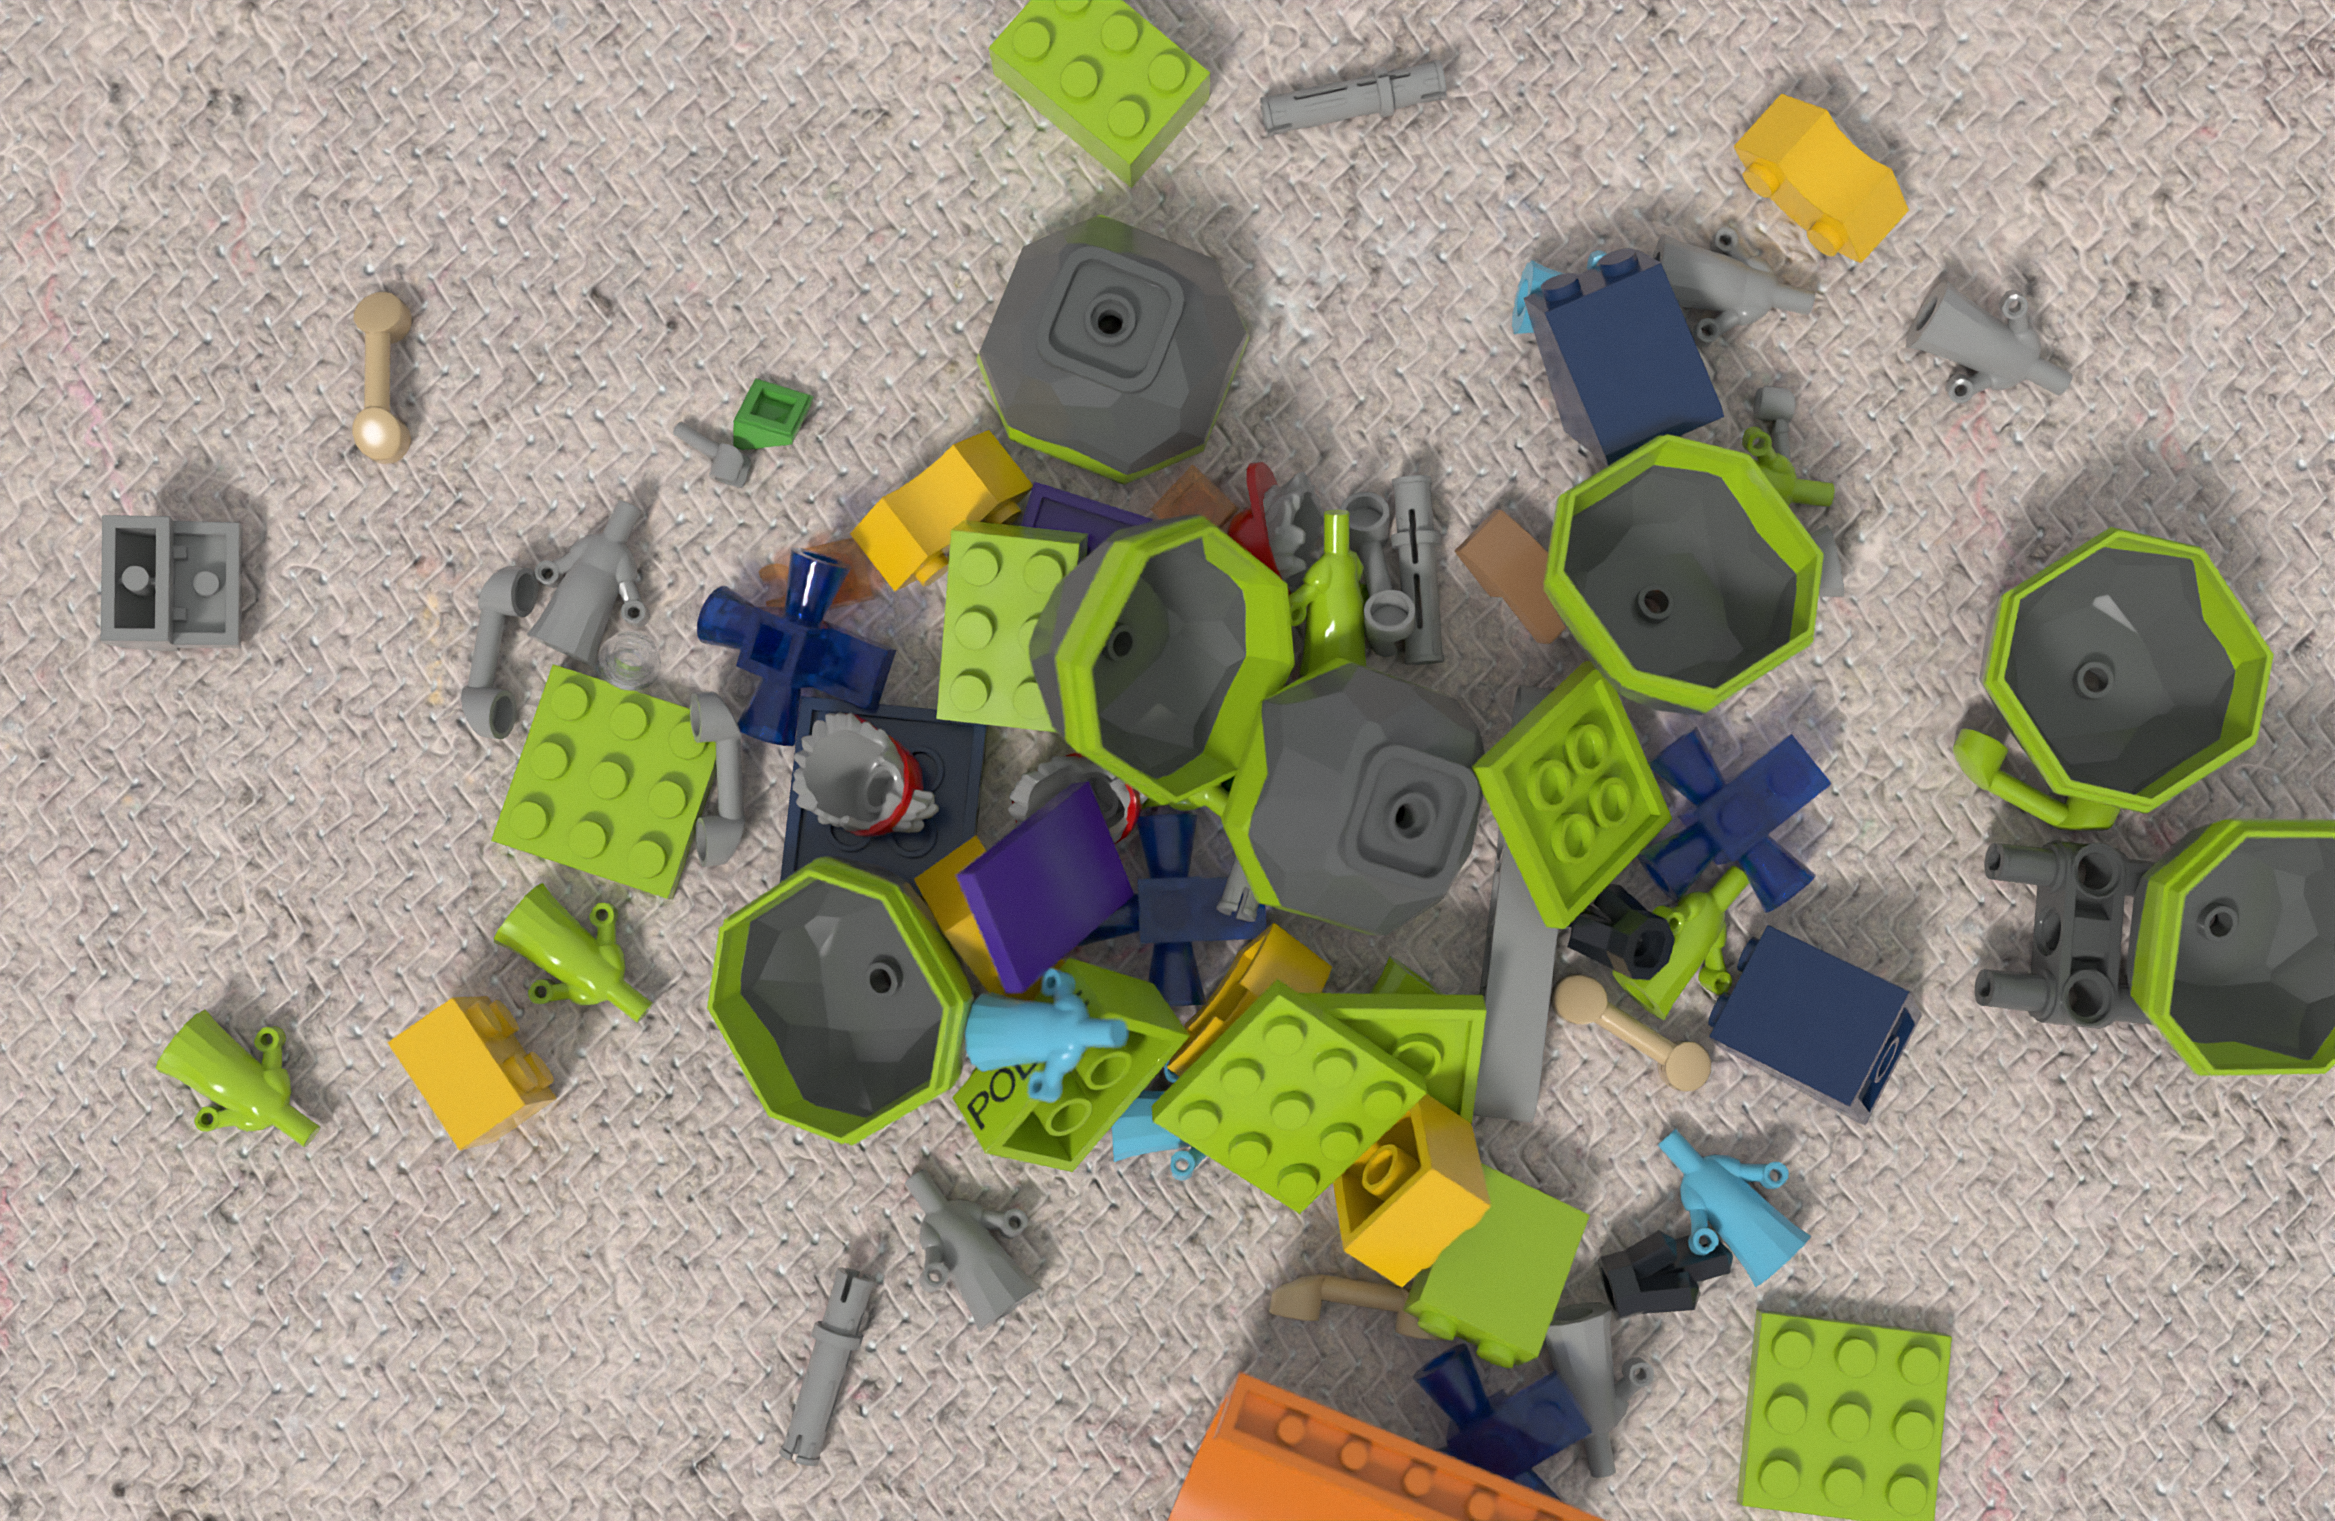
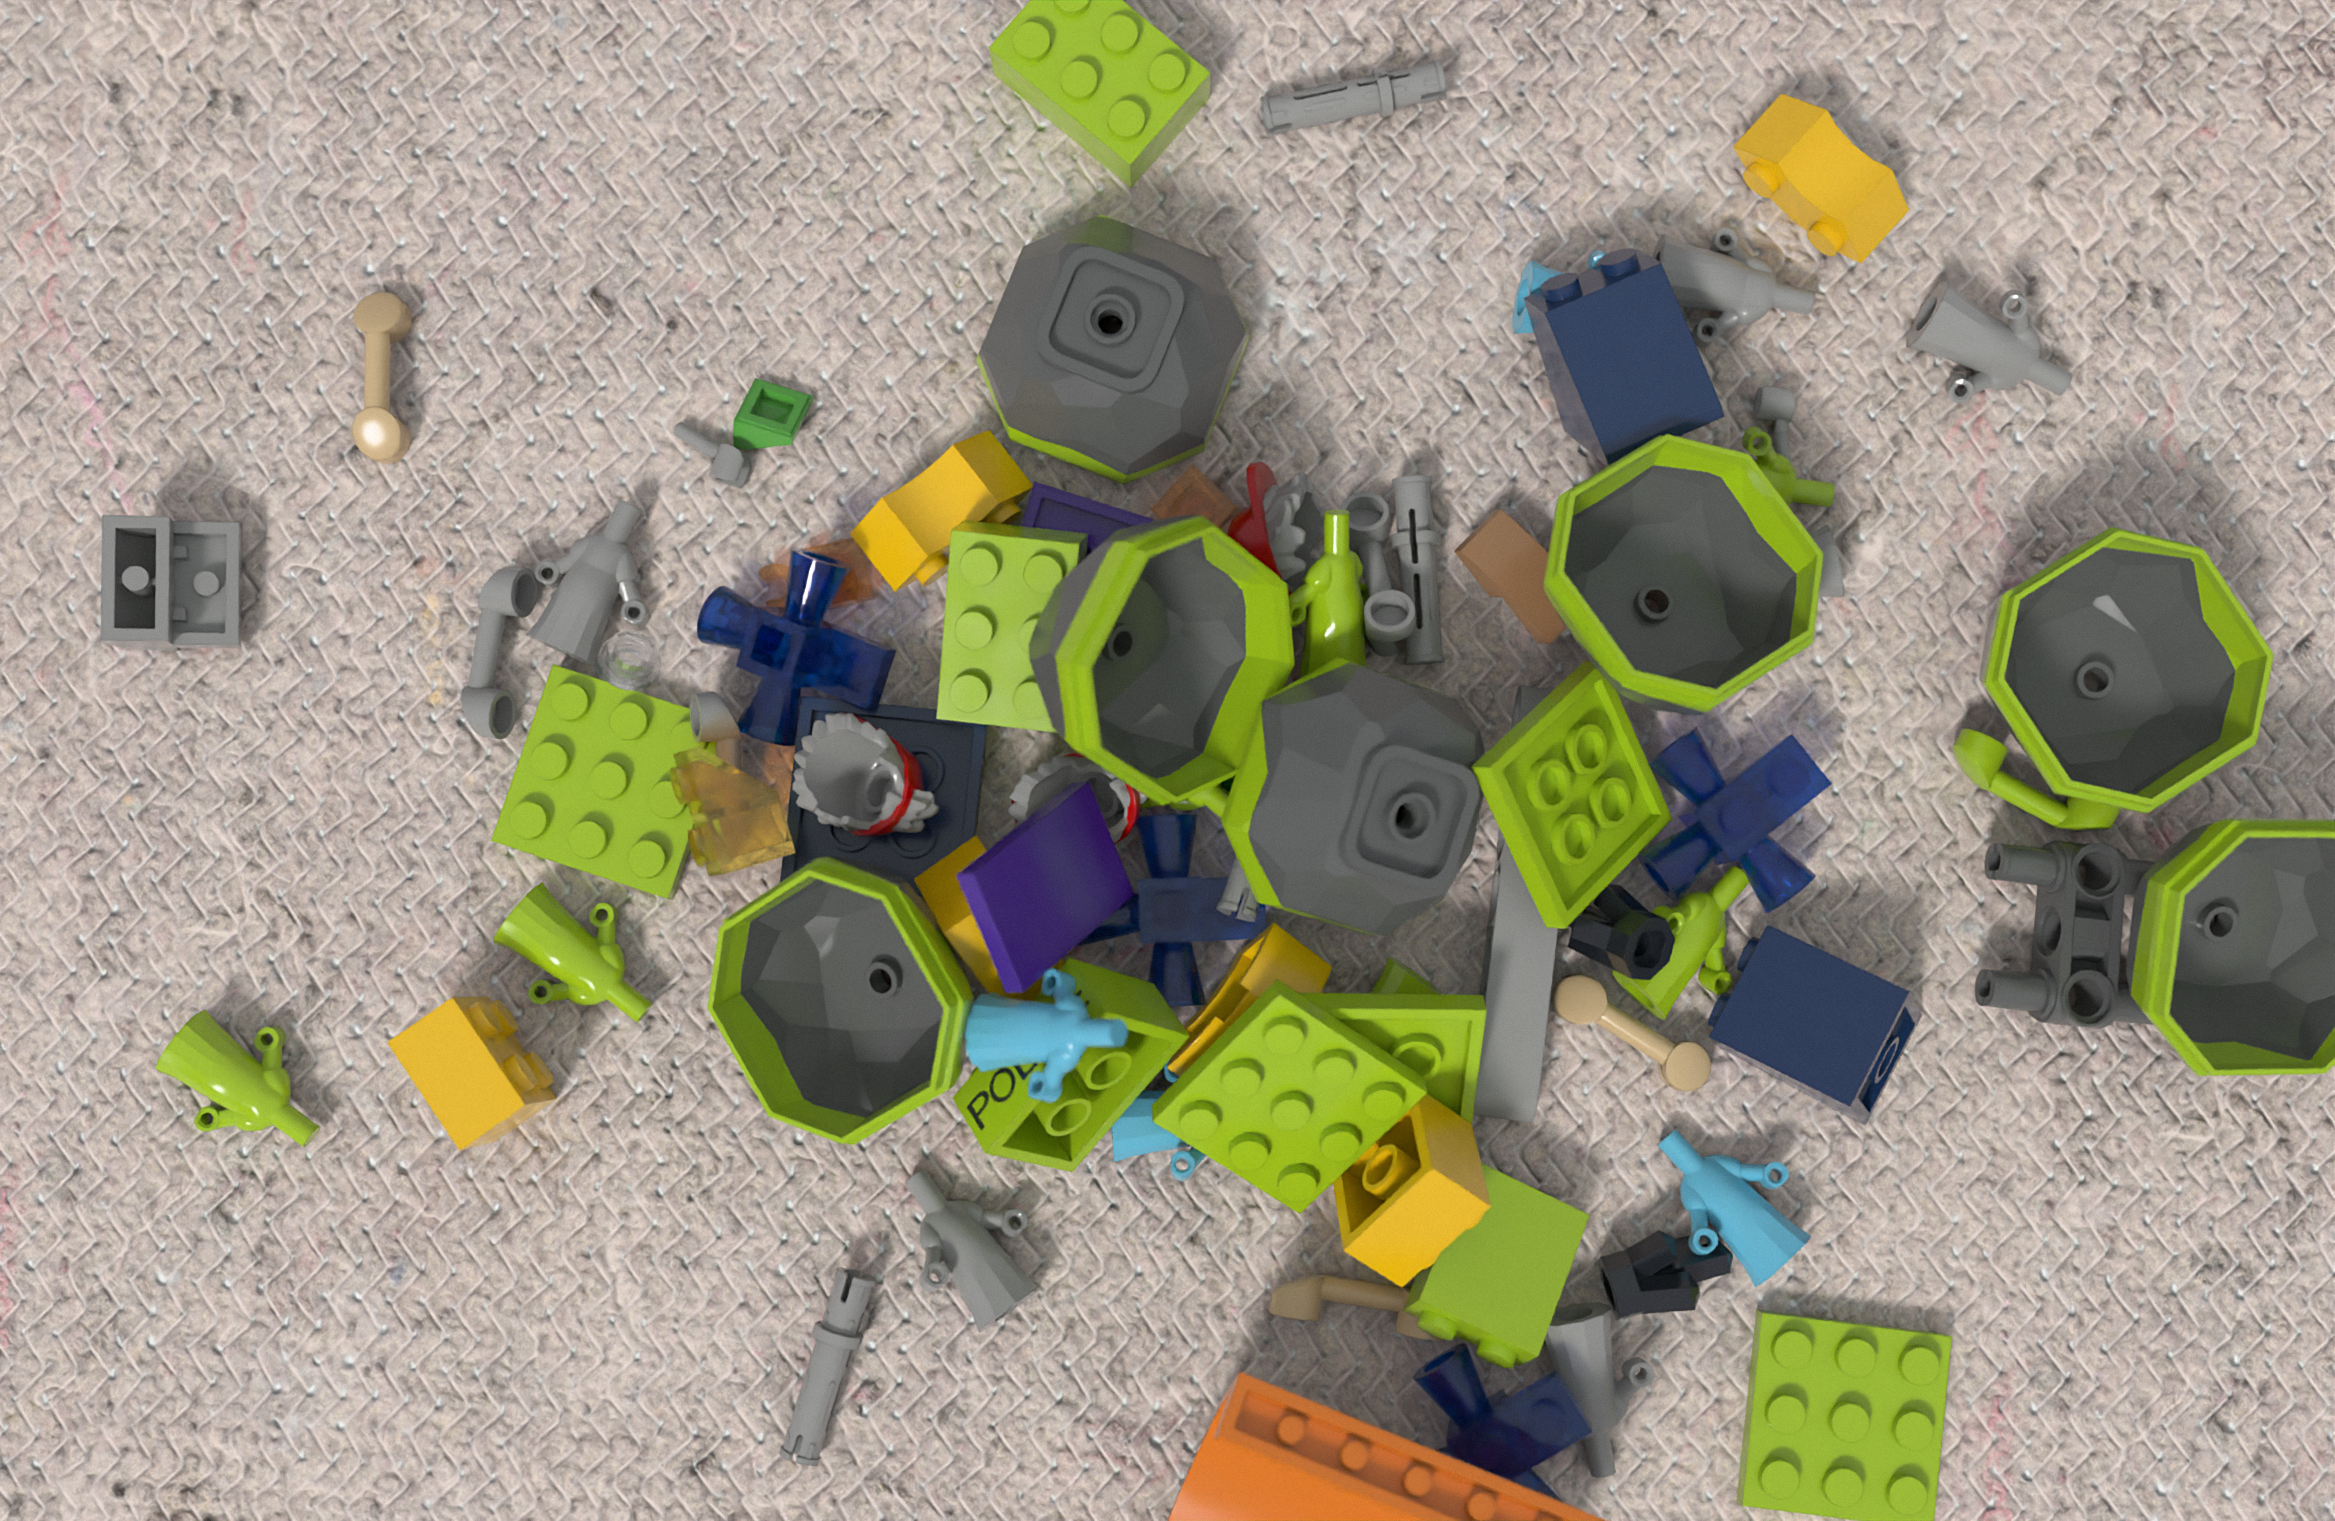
(732, 813): none -> clear yellow slope

